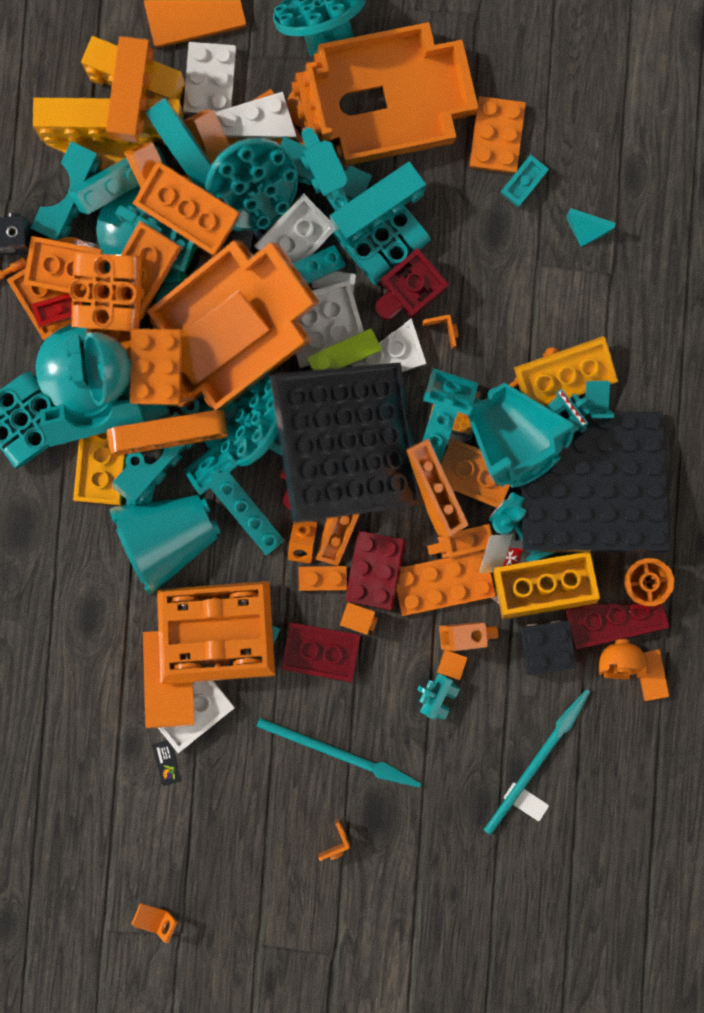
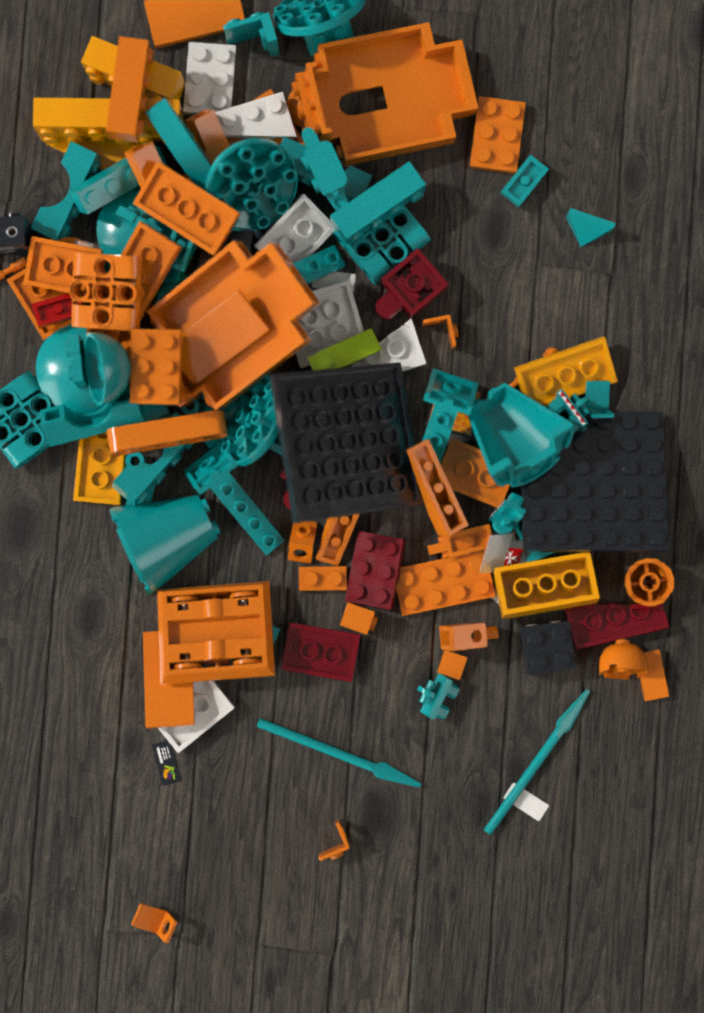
(256, 26): none -> teal bracket

